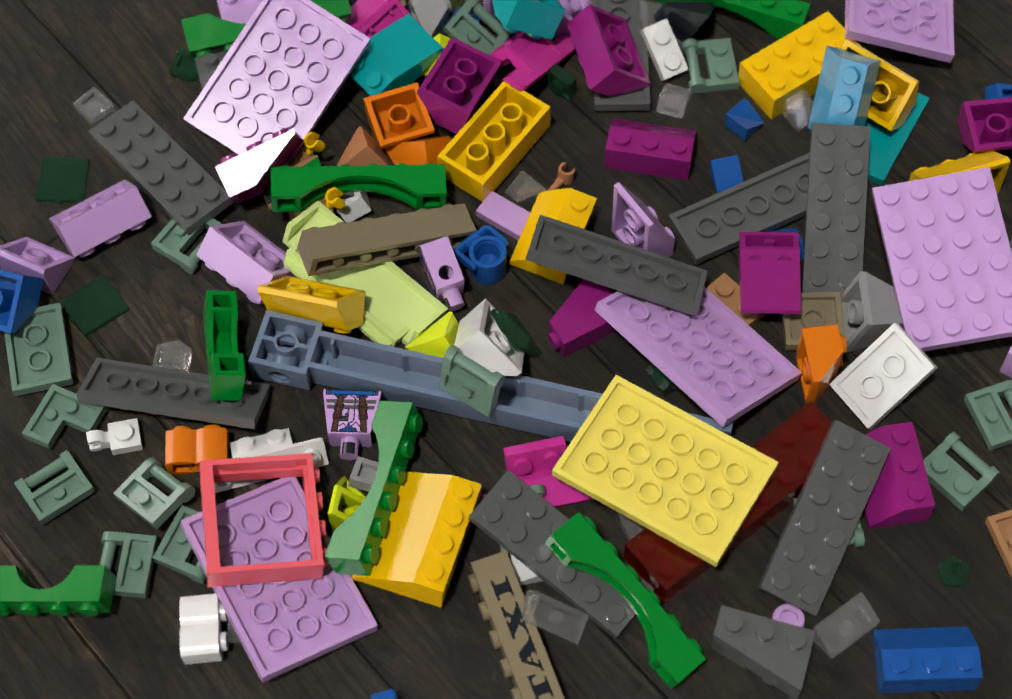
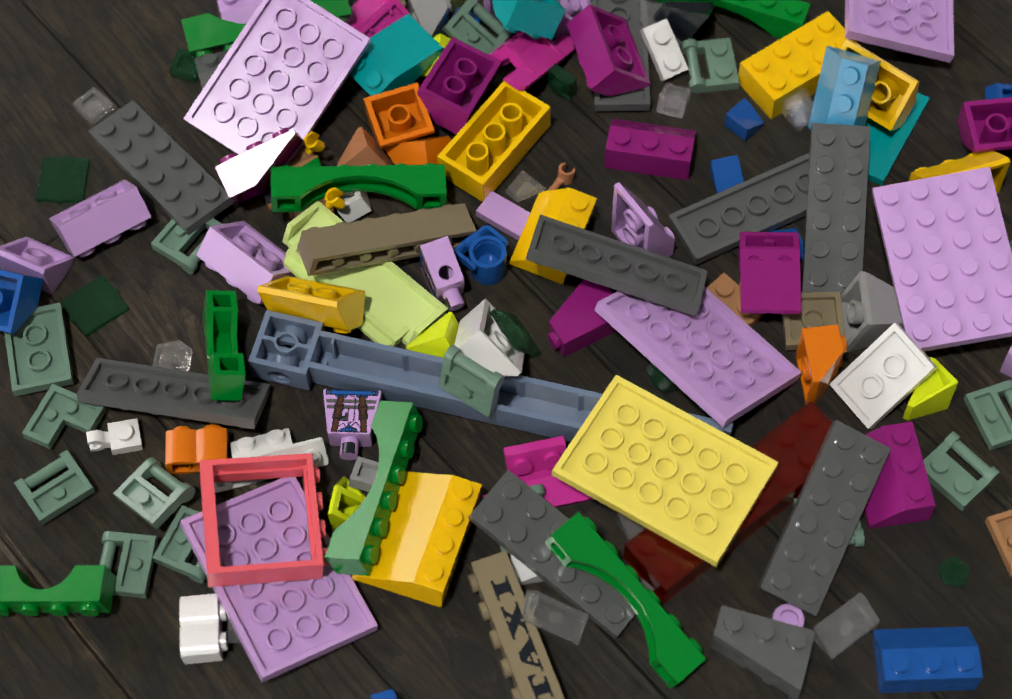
(932, 394): none -> neon yellow slope

